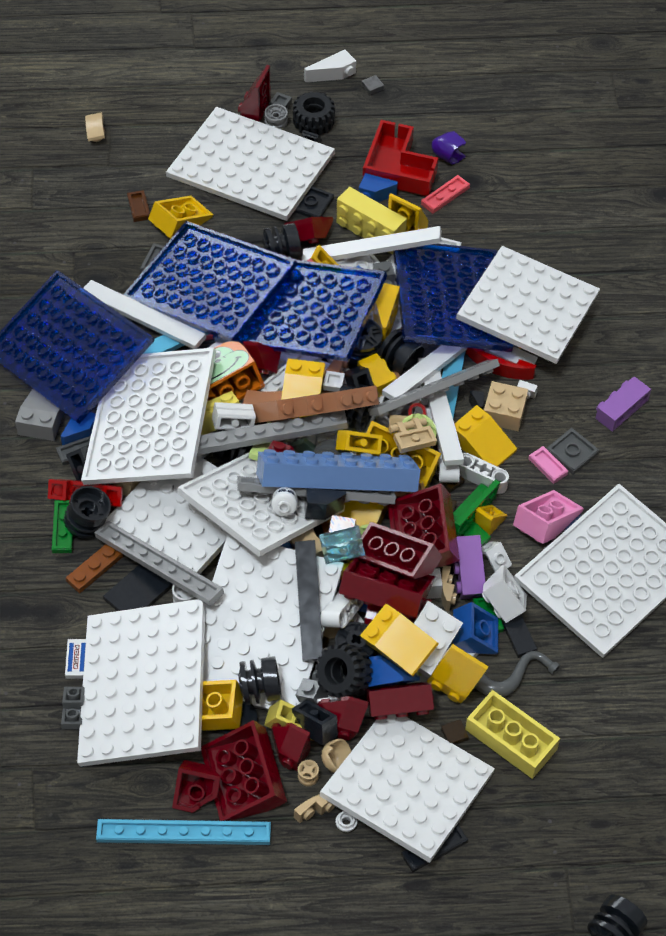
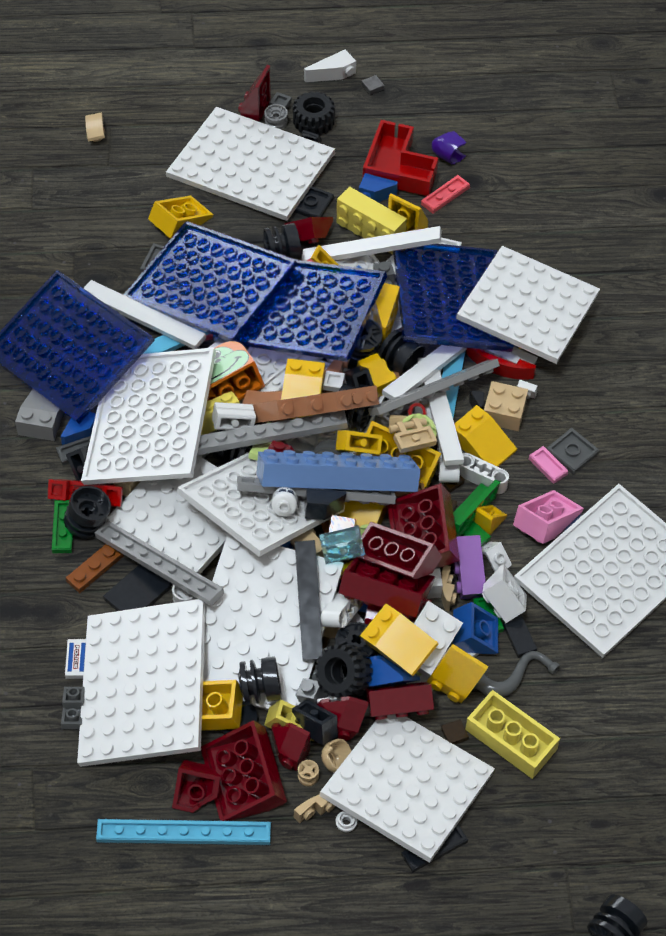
(138, 206): reddish brown tile -> none
(264, 357): dark red slope -> none
(302, 445): sand green tile -> none
(622, 403): medium lavender brick -> none

